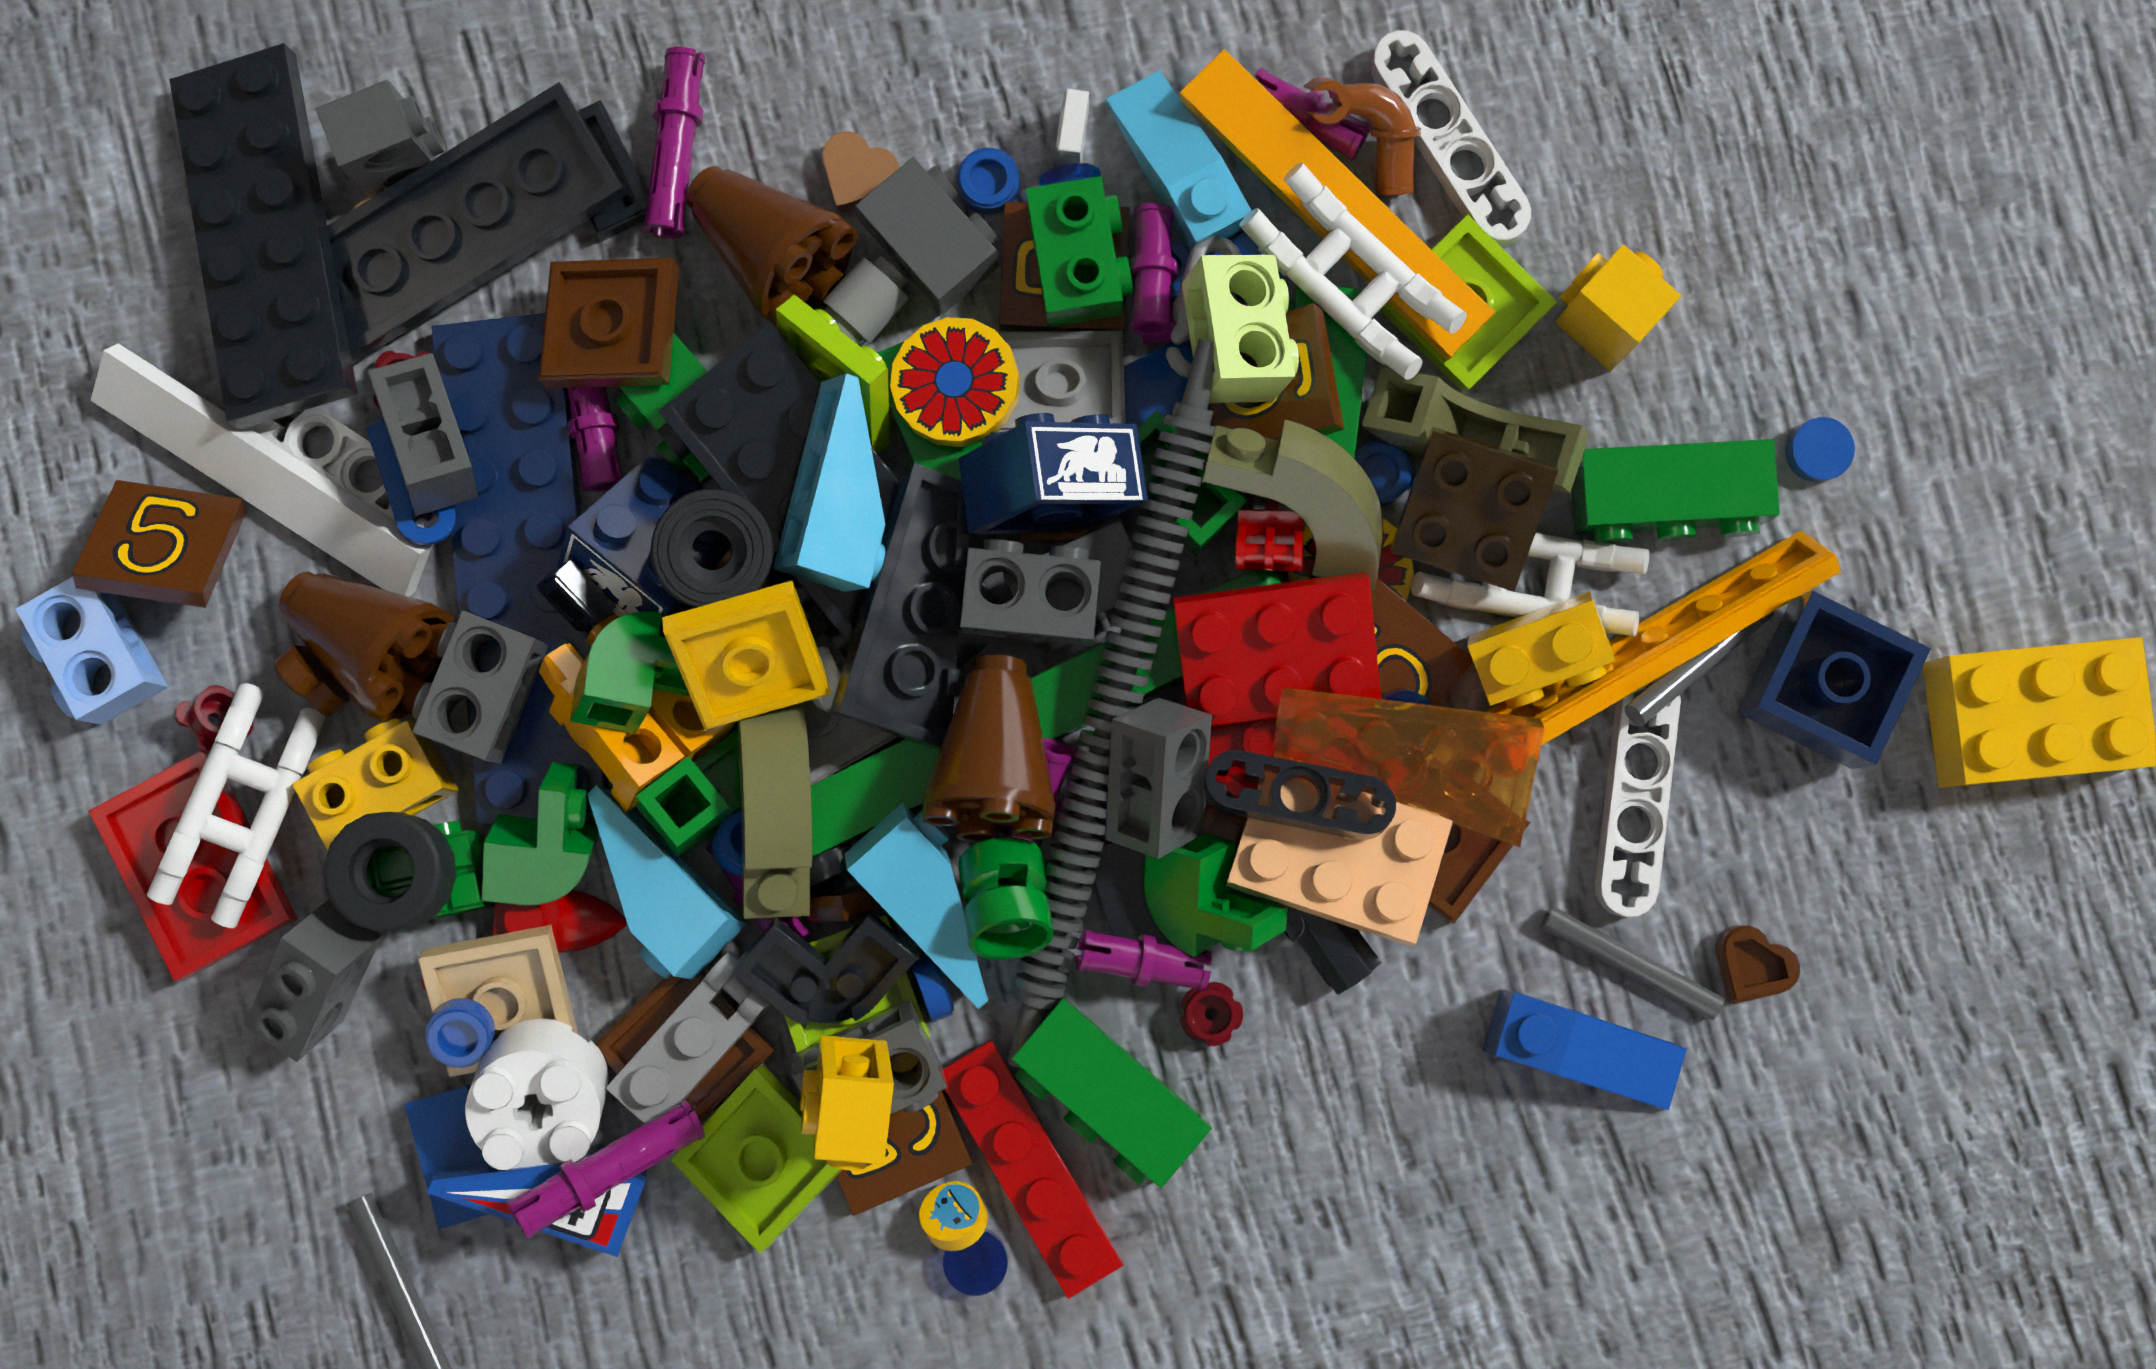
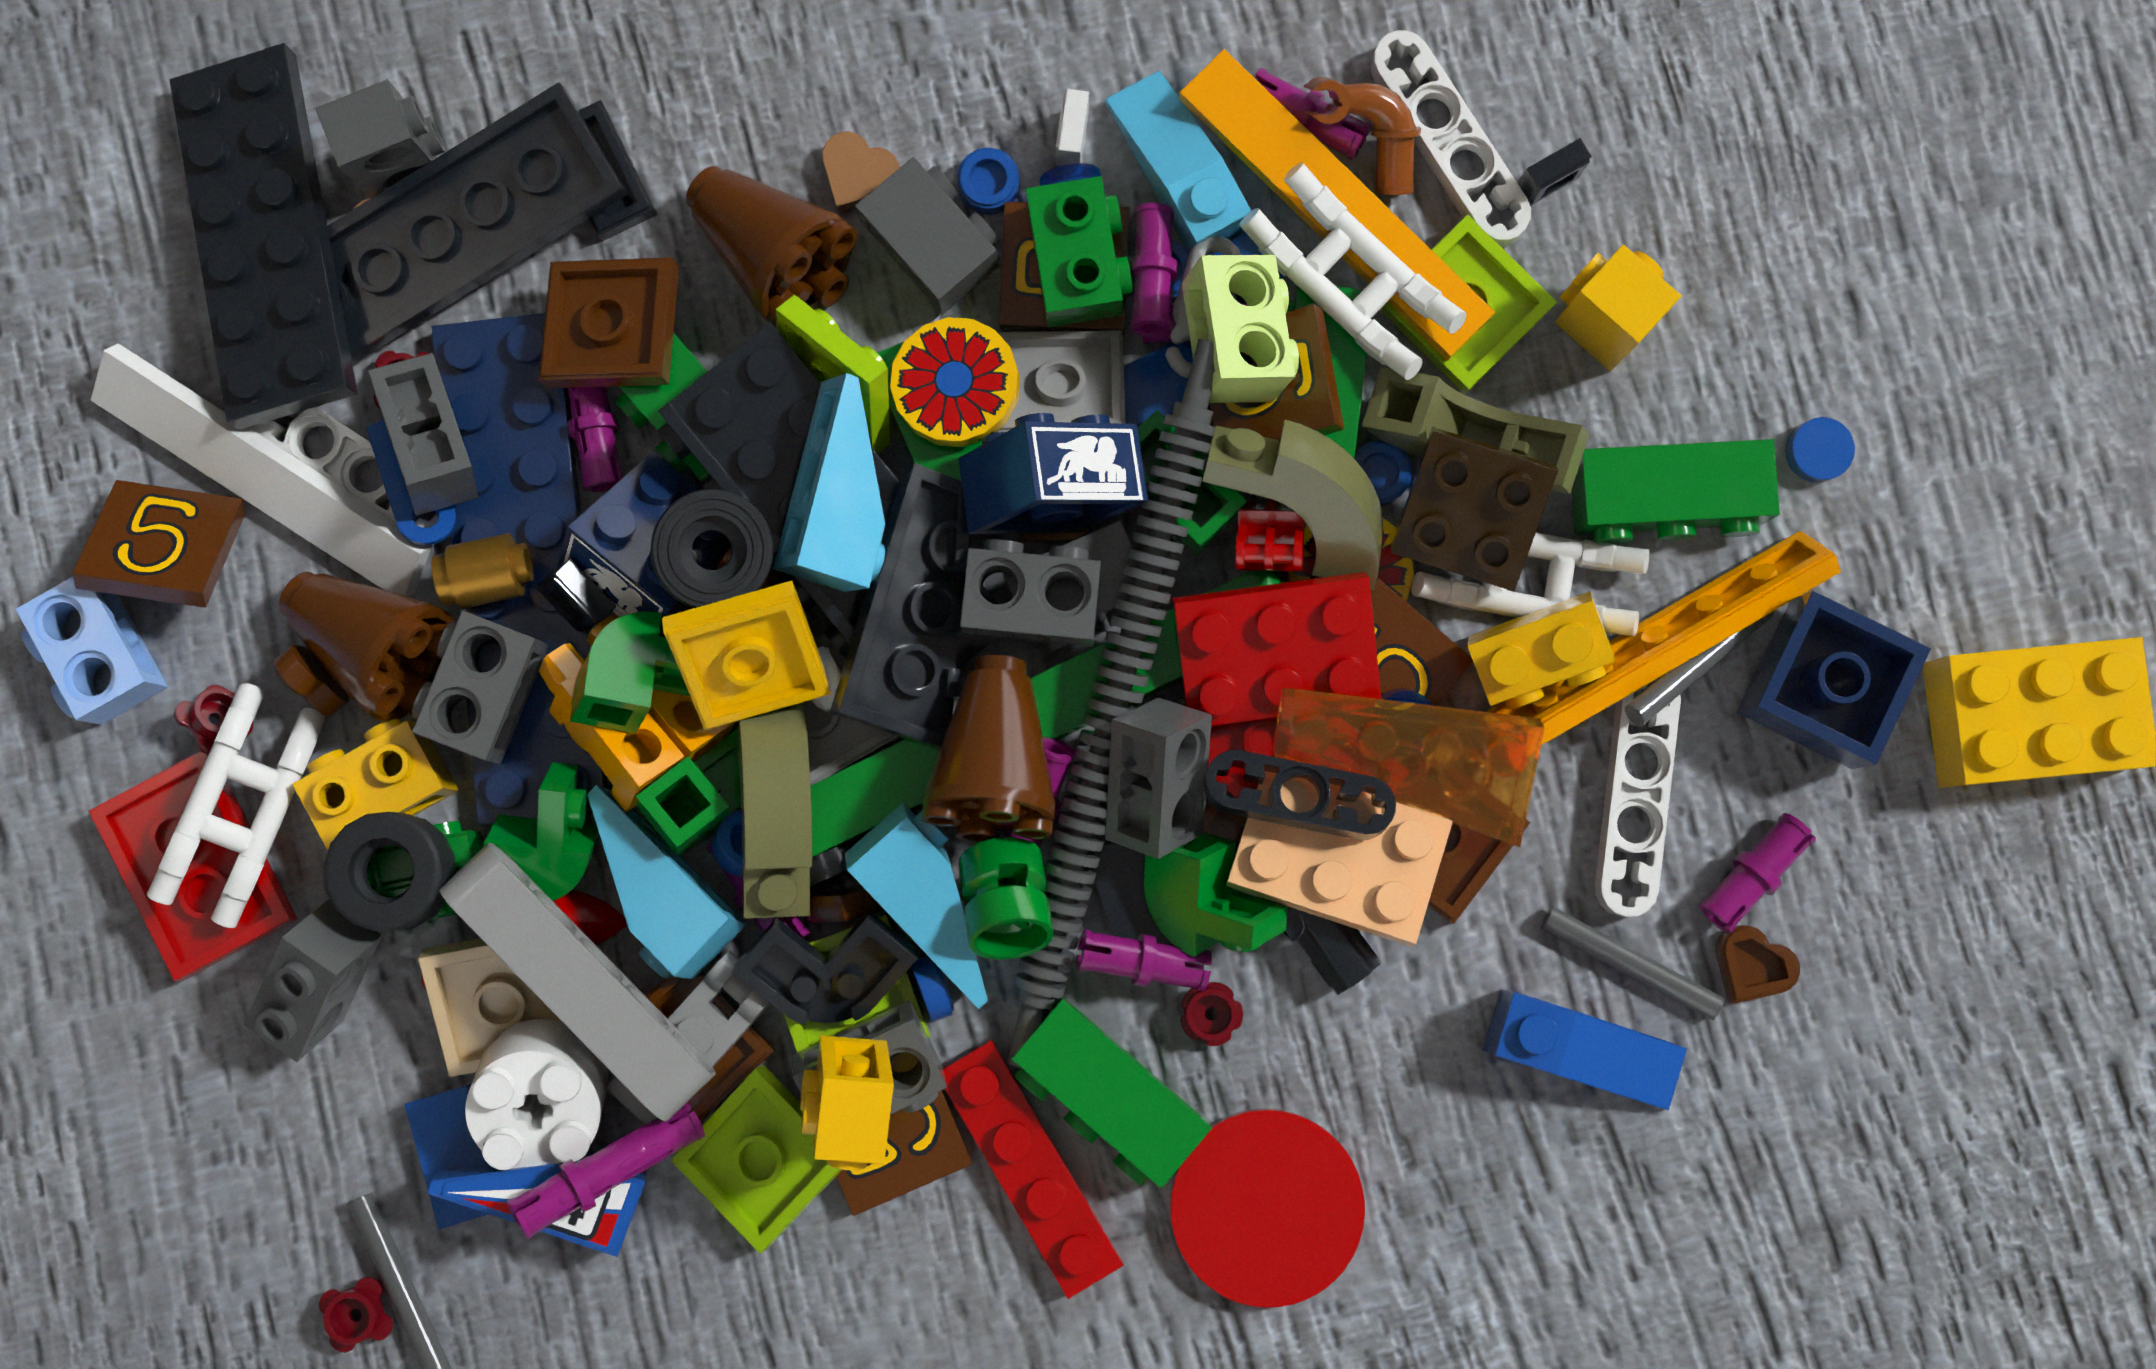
(337, 1318): none -> dark red plate
(459, 1033): blue tile -> none
(482, 571): none -> pearl gold brick
(577, 982): none -> light grey beam
(677, 120): magenta pin -> none
(866, 299): light grey brick -> none
(953, 1216): tile -> none
(977, 1267): clear blue tile -> none
(1267, 1208): none -> red tile
(1554, 171): none -> black tile
(1757, 872): none -> magenta pin

